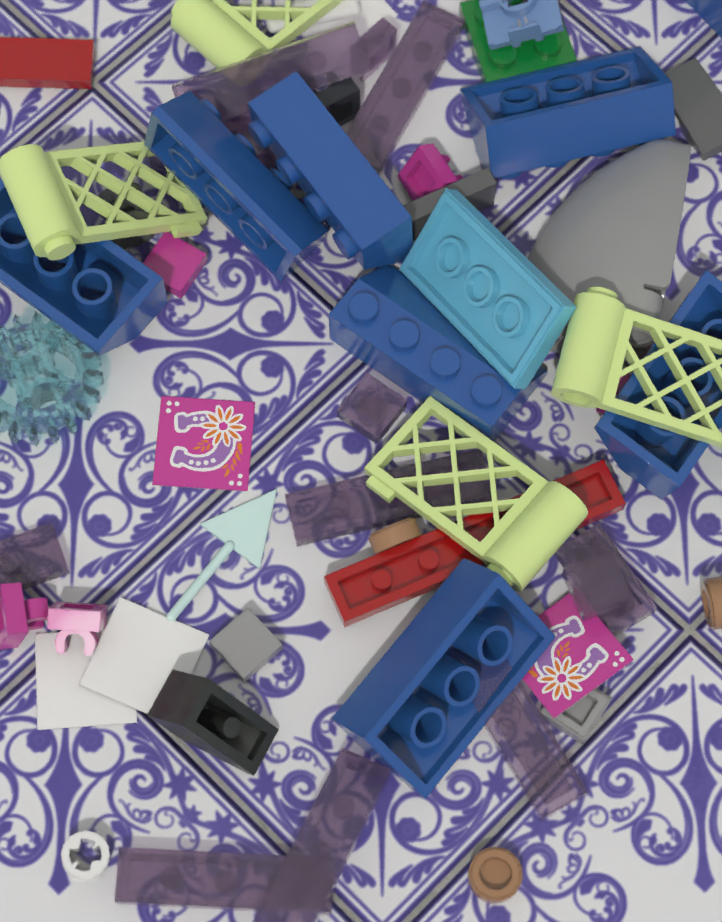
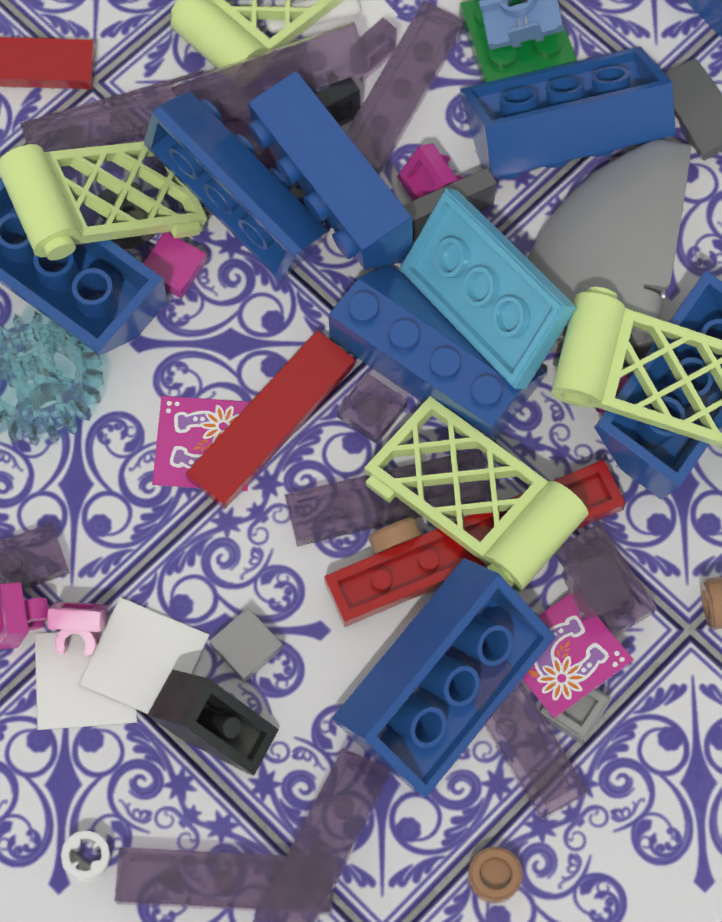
(102, 122): none -> clear purple tile
(241, 530): light aqua piece -> none
(270, 419): none -> red tile

